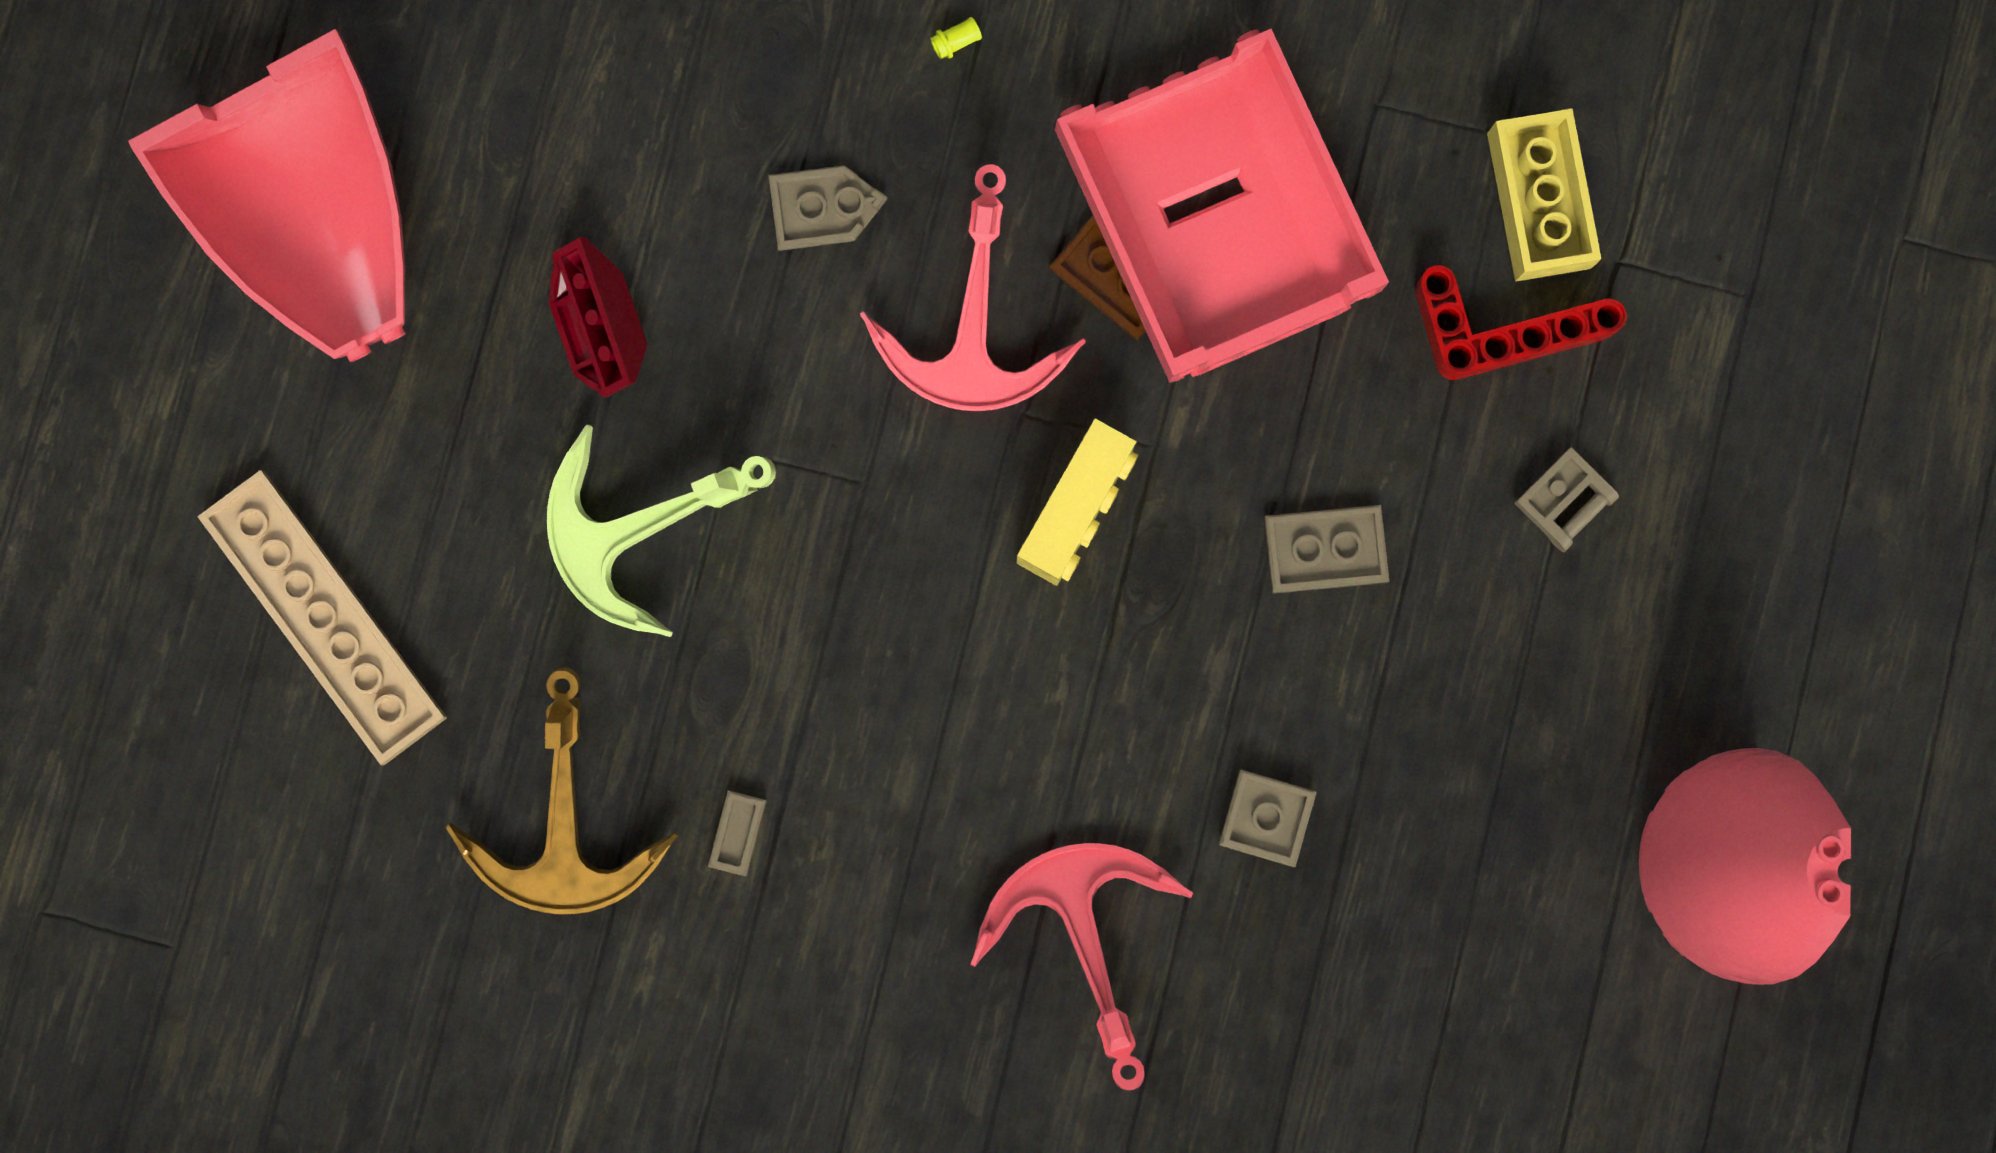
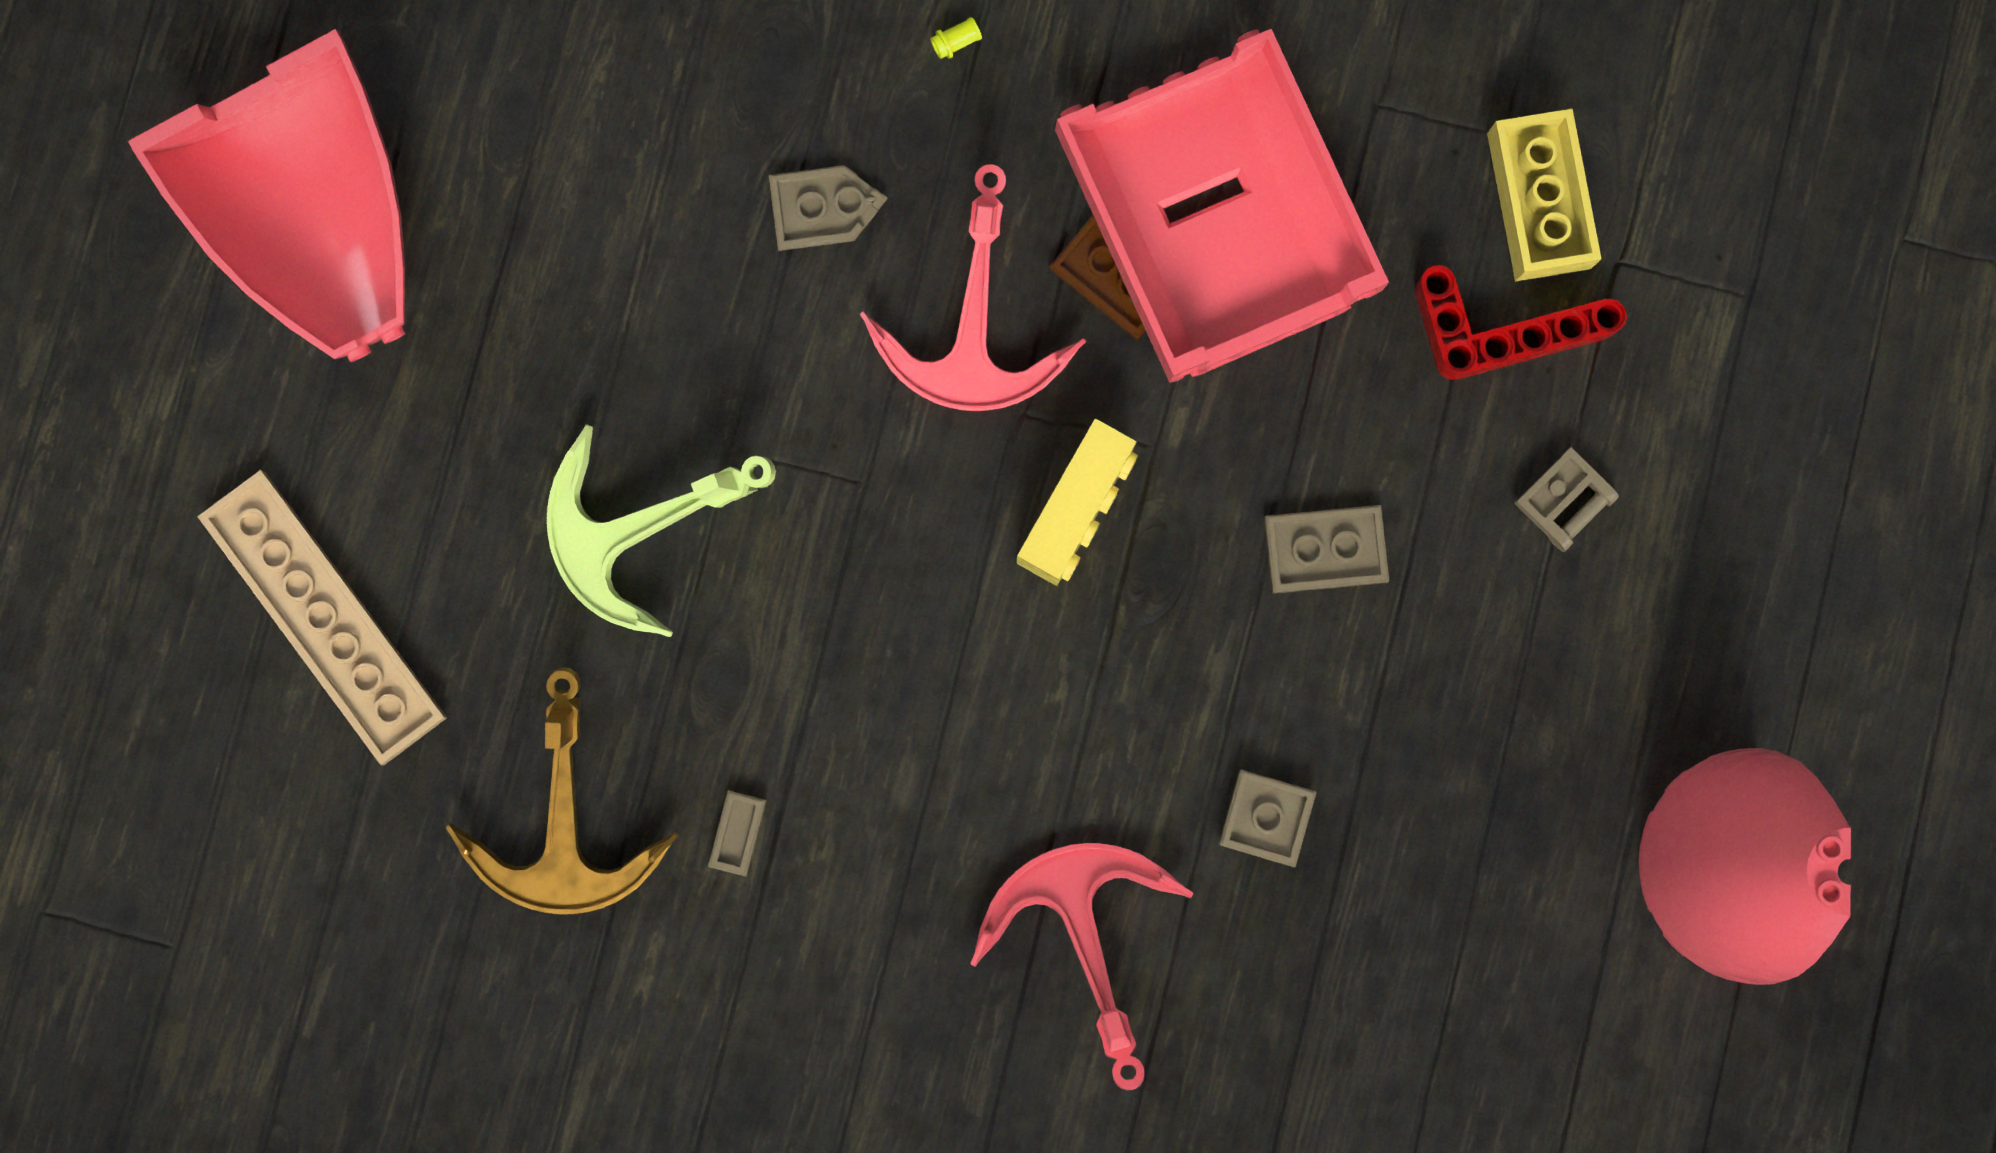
(595, 318): dark red wedge -> none

